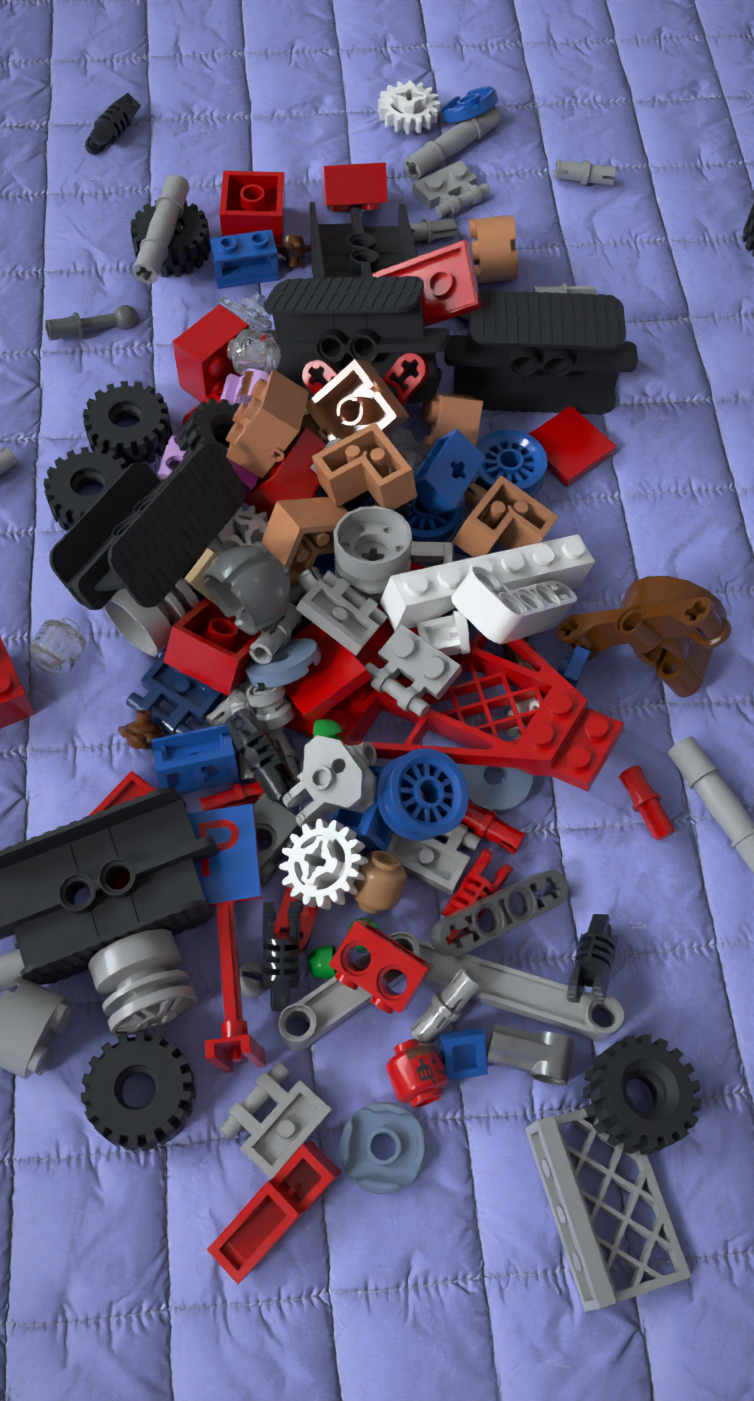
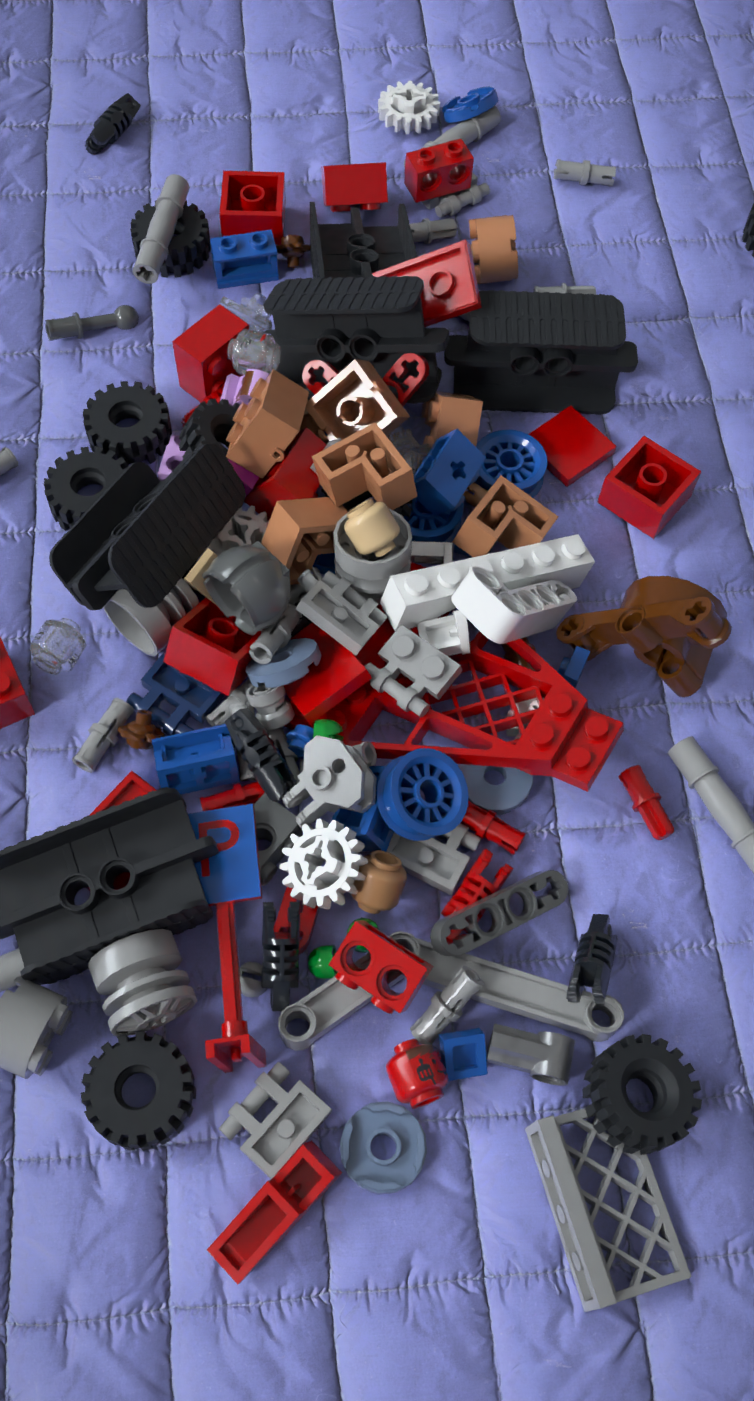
(103, 735): none -> light grey pin
(299, 738): none -> blue plate
(372, 528): none -> tan head
(438, 170): none -> red brick
(648, 486): none -> red brick

